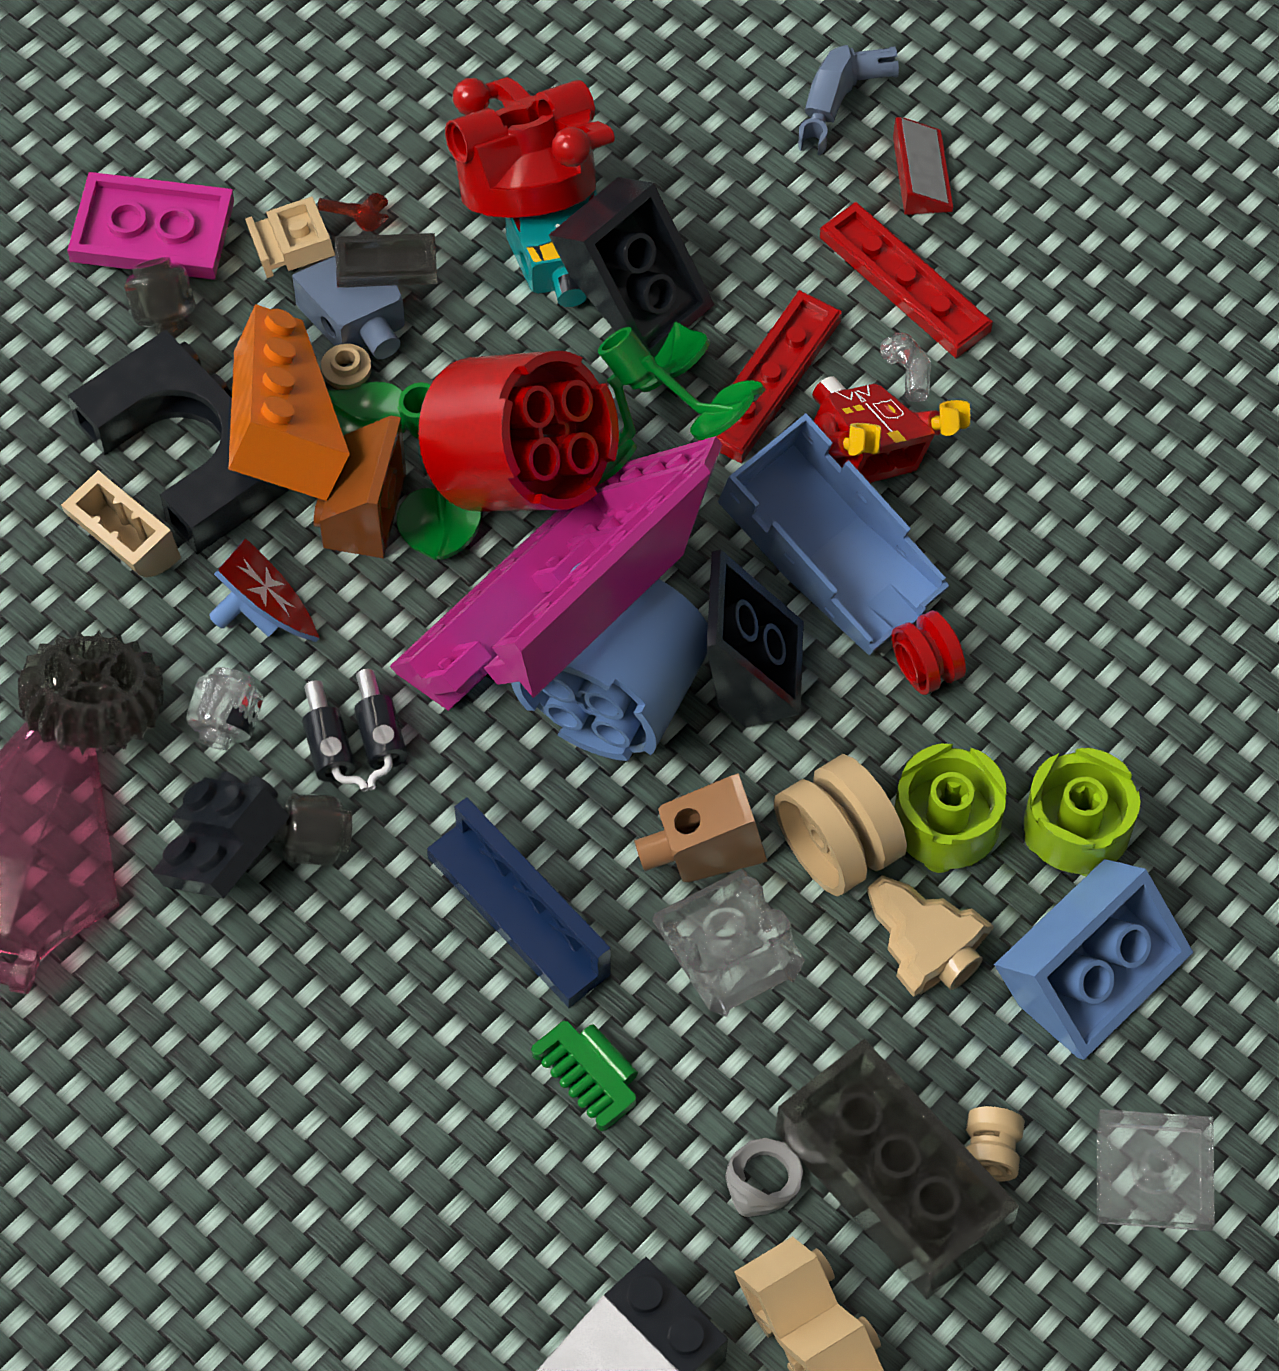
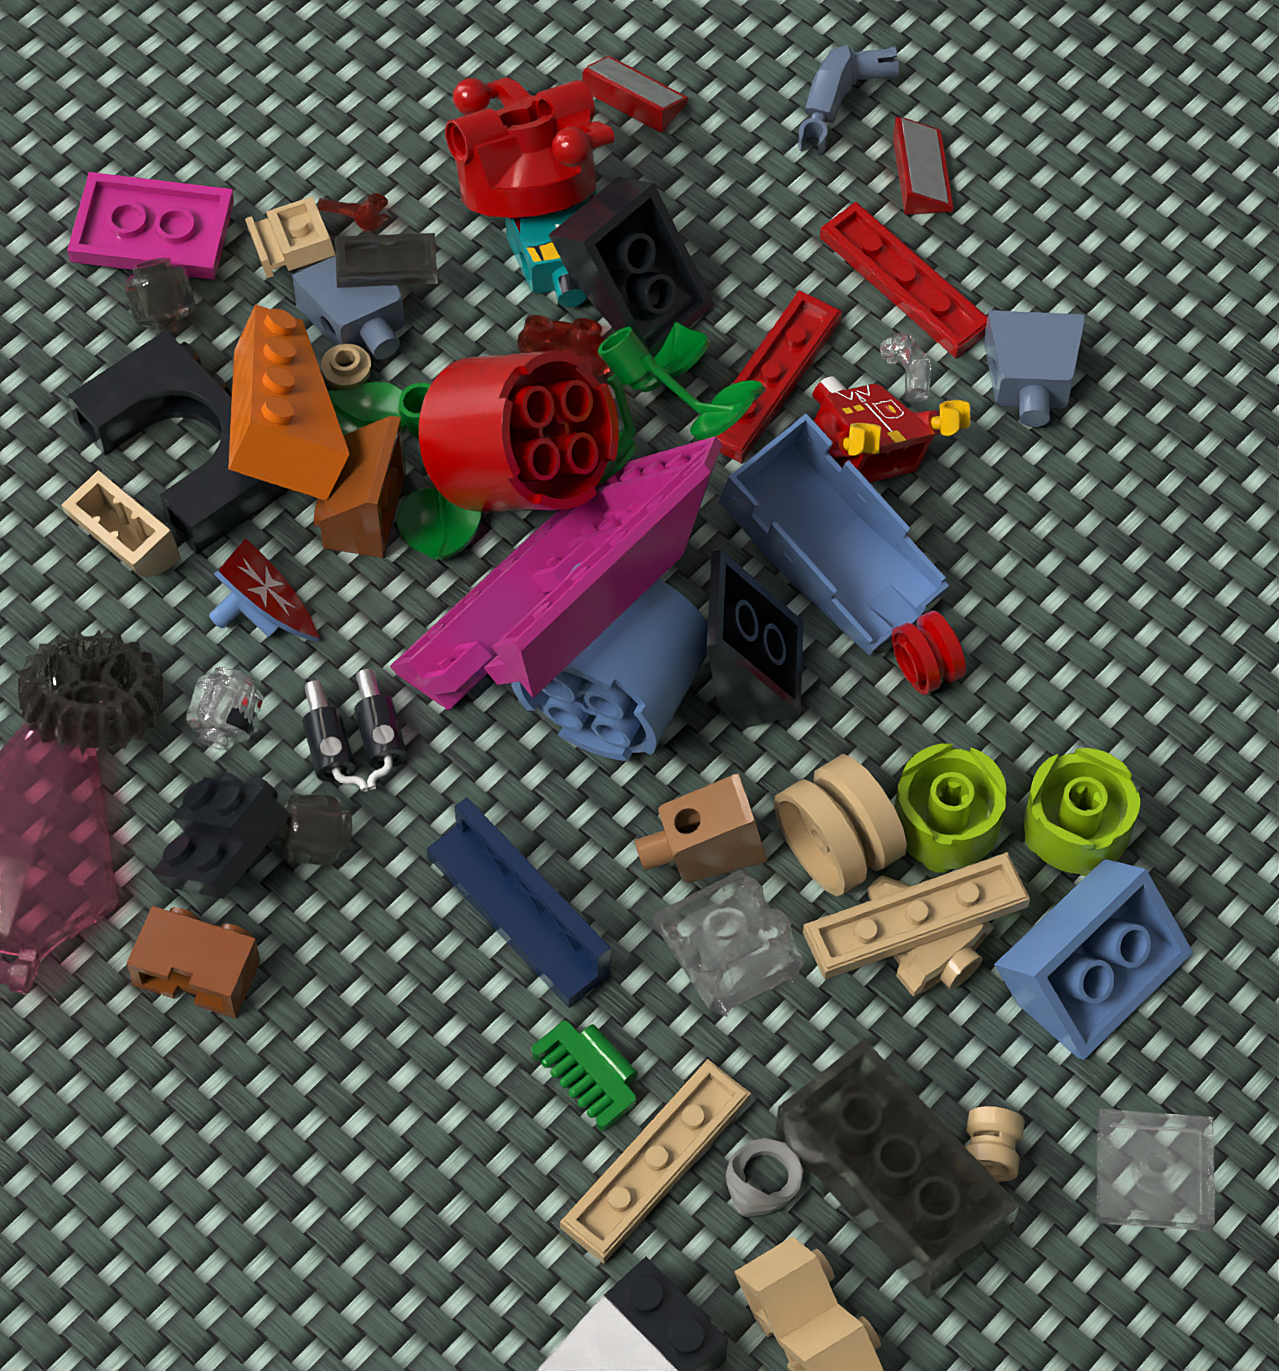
(195, 957): none -> dark orange brick
(580, 337): none -> clear red dish
(633, 92): none -> red slope
(655, 1161): none -> tan tile
(915, 916): none -> tan tile
(1032, 360): none -> sand blue torso

